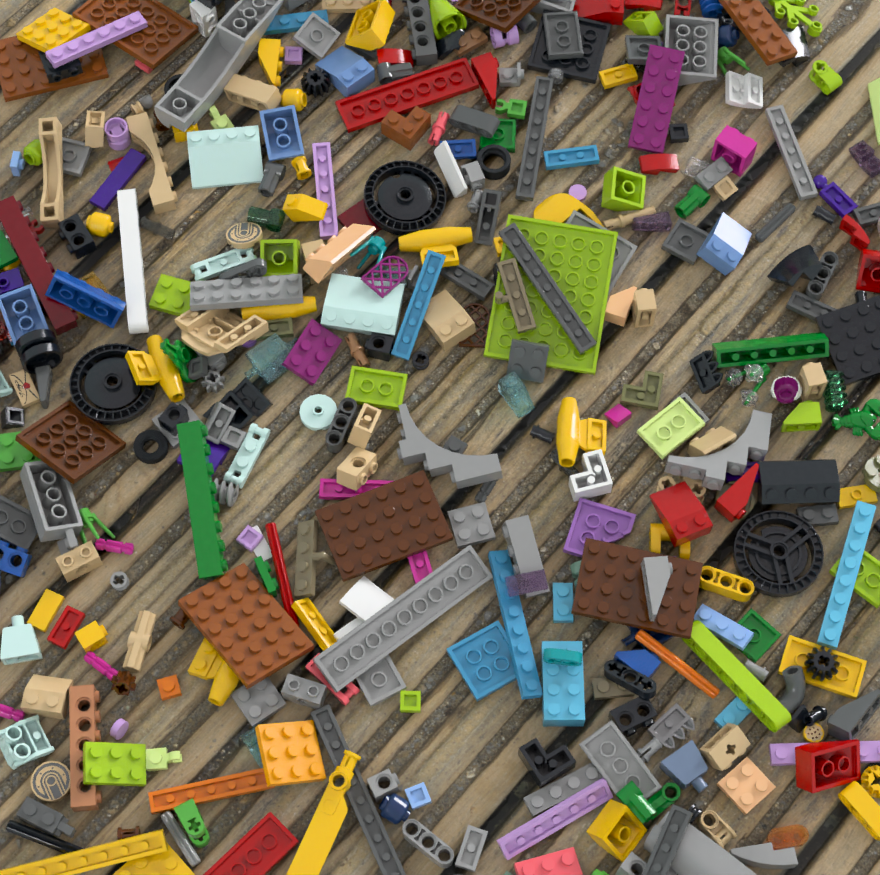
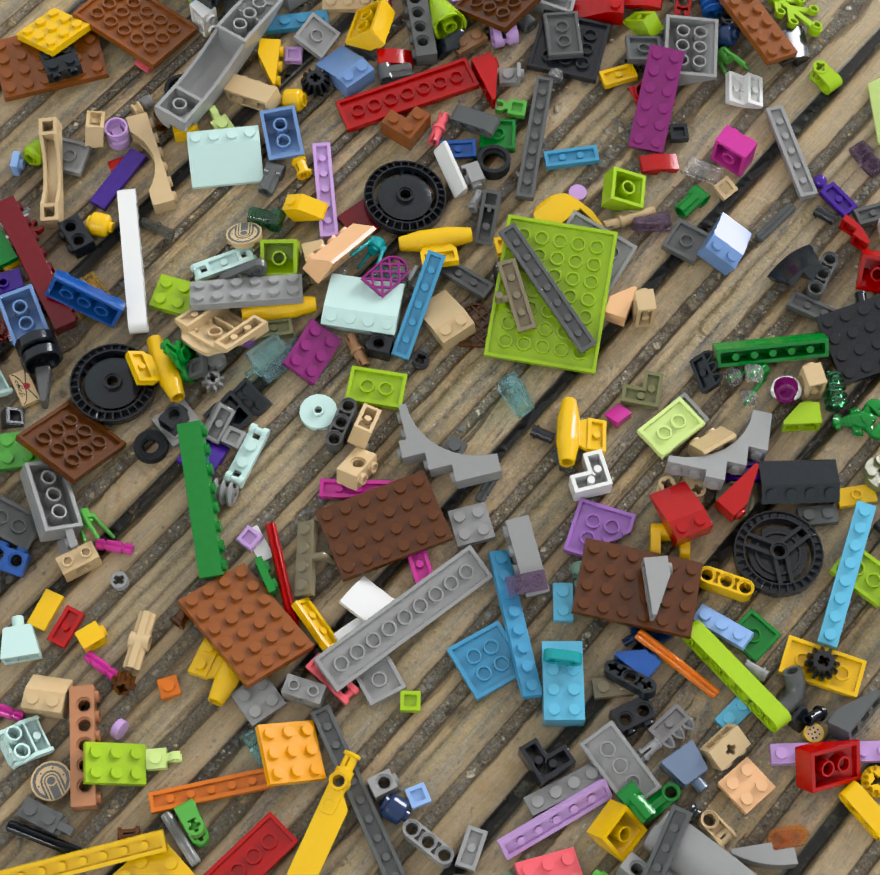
(96, 39): lavender plate -> none
(528, 360): dark grey plate -> none
(713, 174): light grey plate -> none

